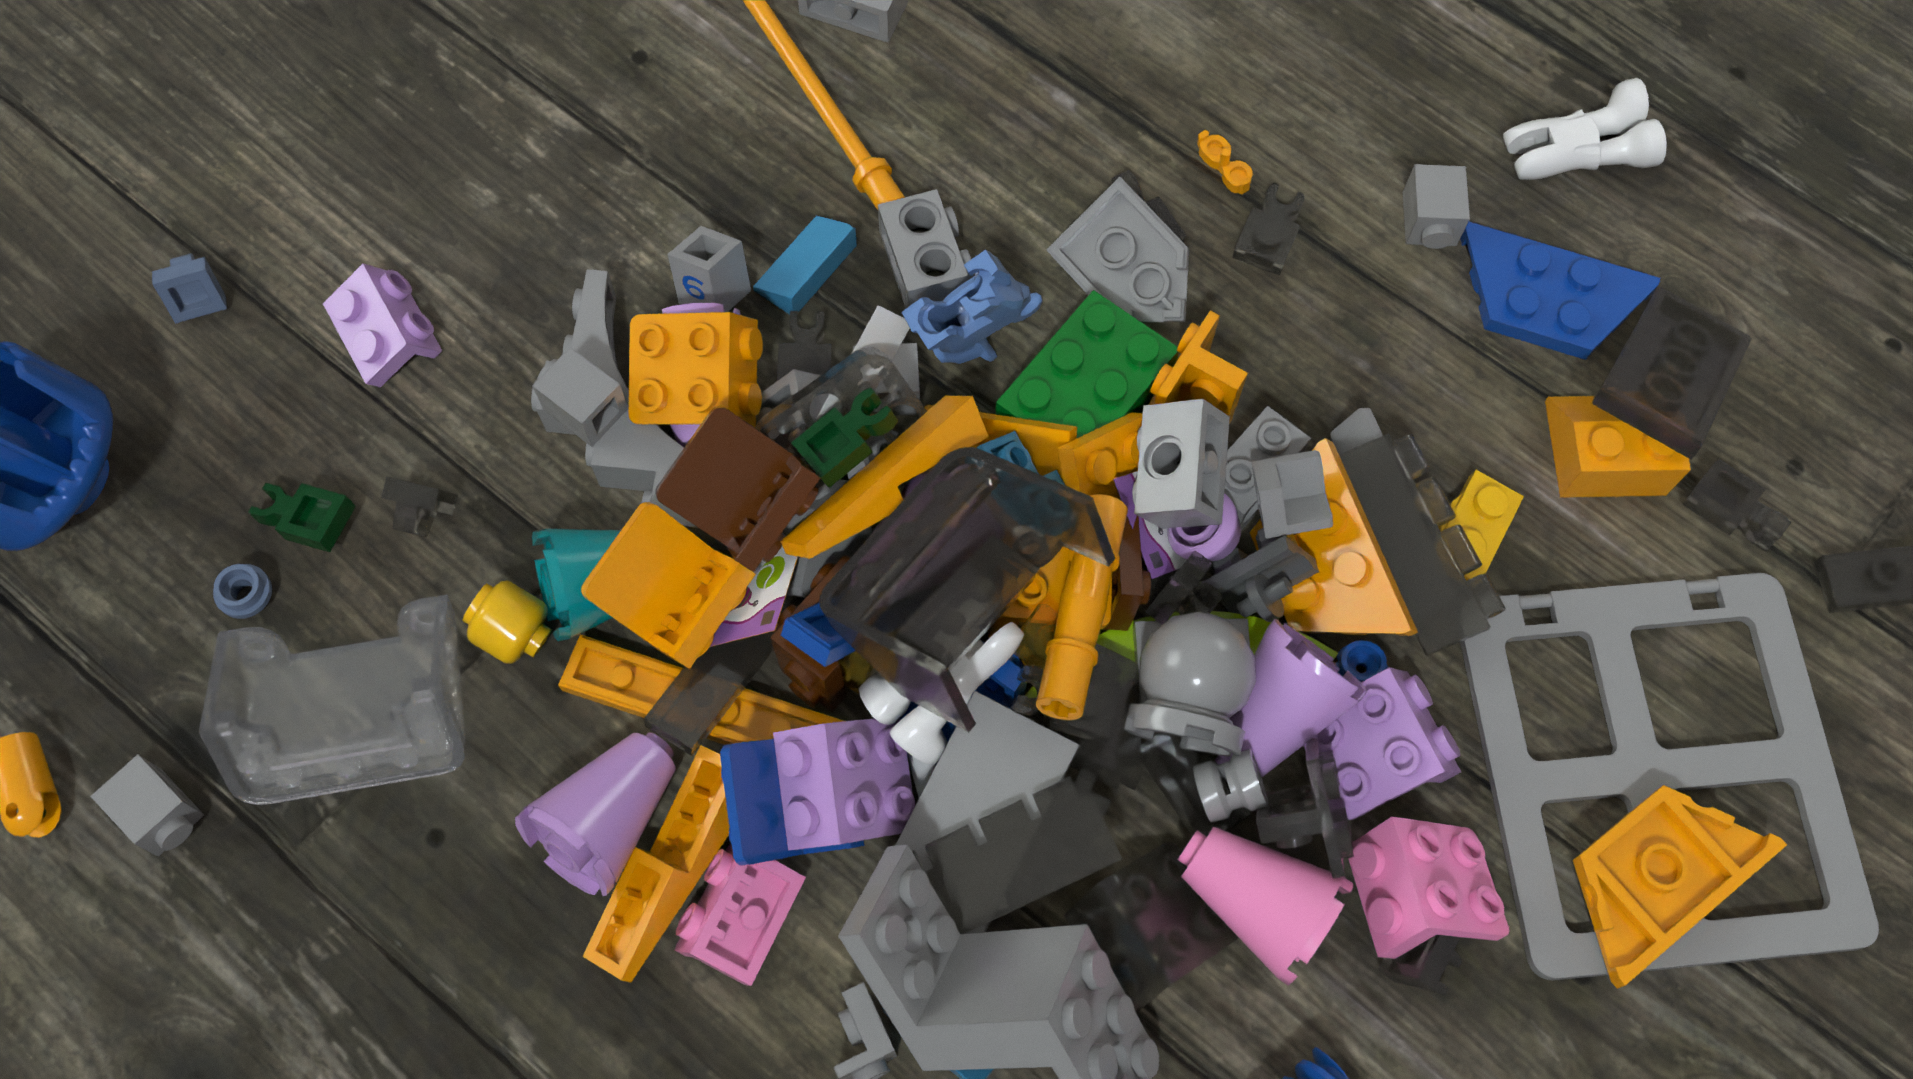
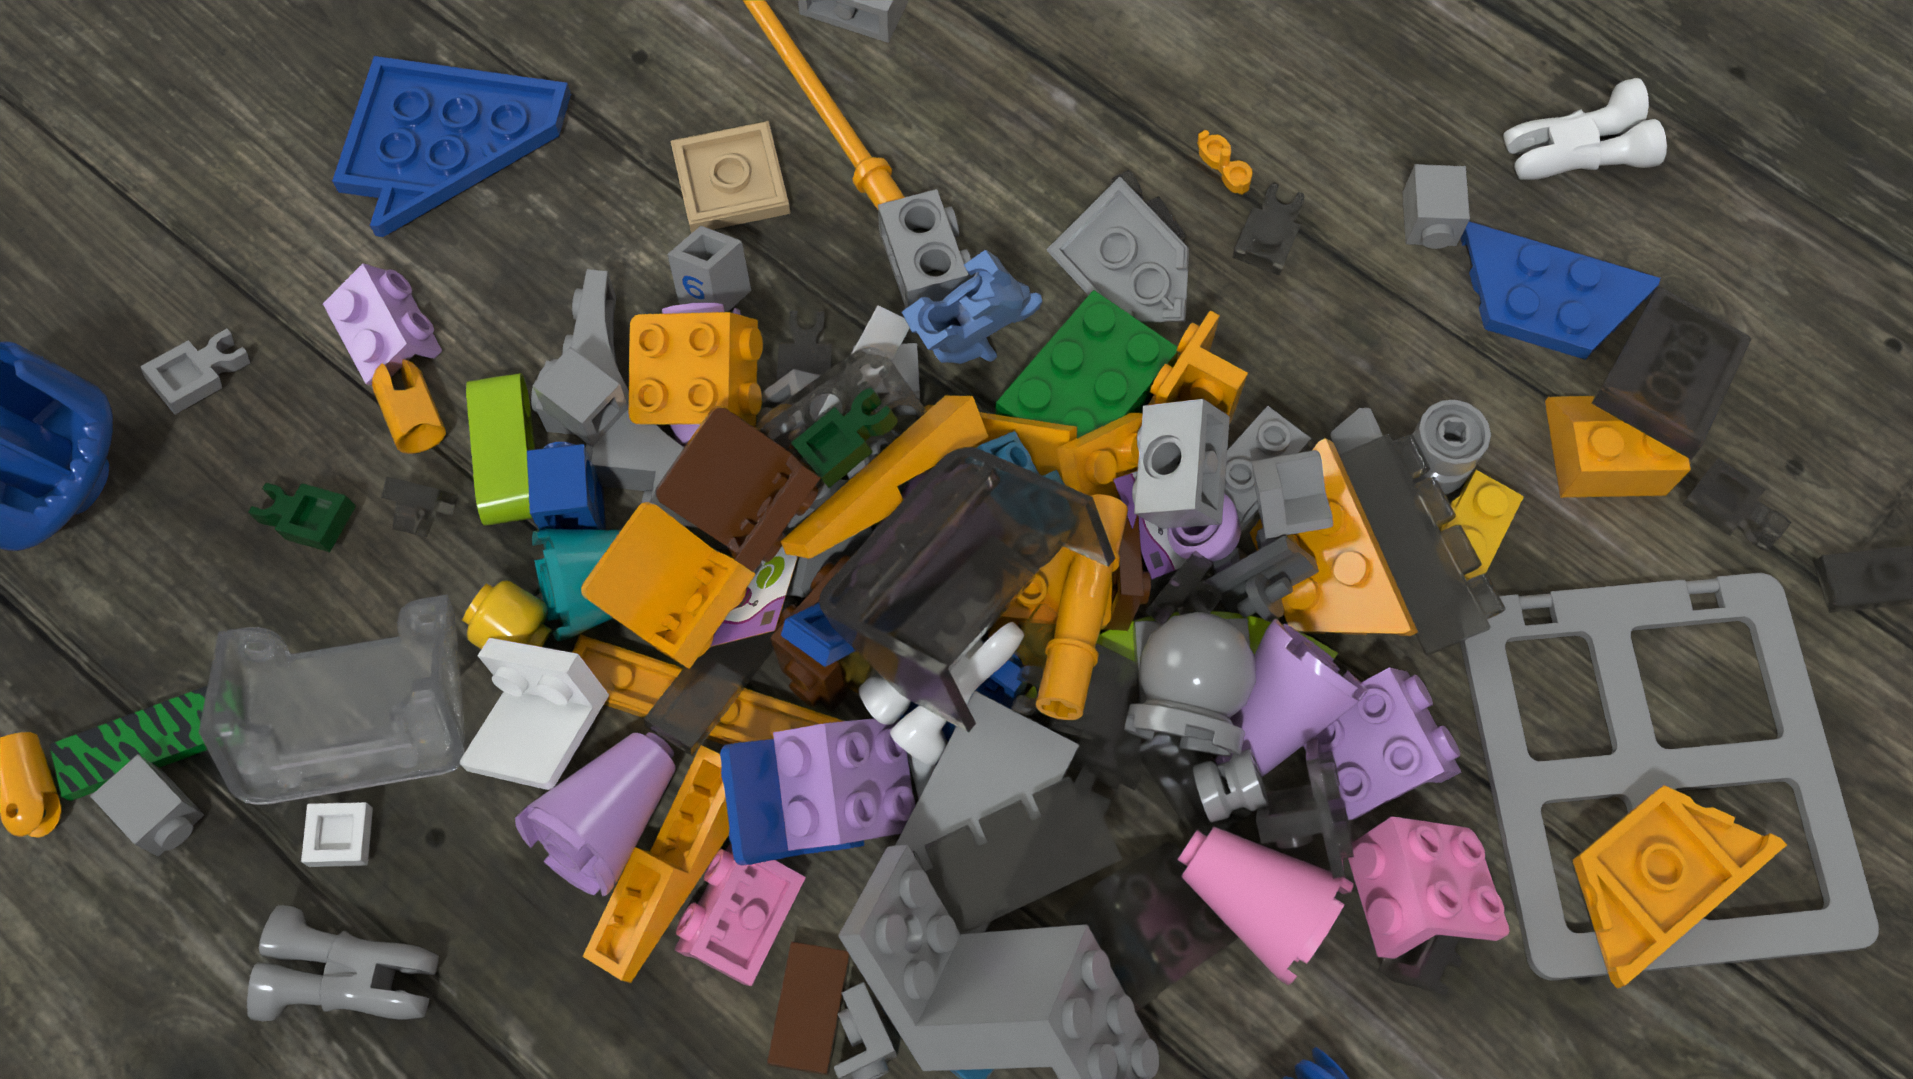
(156, 733): none -> tile
(189, 288): sand blue tile -> none
(190, 375): none -> light grey plate
(235, 578): sand blue plate -> none
(337, 834): none -> white plate
(355, 973): none -> light grey piece
(408, 412): none -> light orange piece
(438, 131): none -> blue wing
(499, 446): none -> lime beam
(538, 718): none -> white bracket
(564, 488): none -> blue brick
(730, 177): none -> tan tile
(807, 263): dark azure slope -> none
(809, 1008): none -> reddish brown tile
(1361, 654): blue plate -> none
(1453, 441): none -> light grey wheel

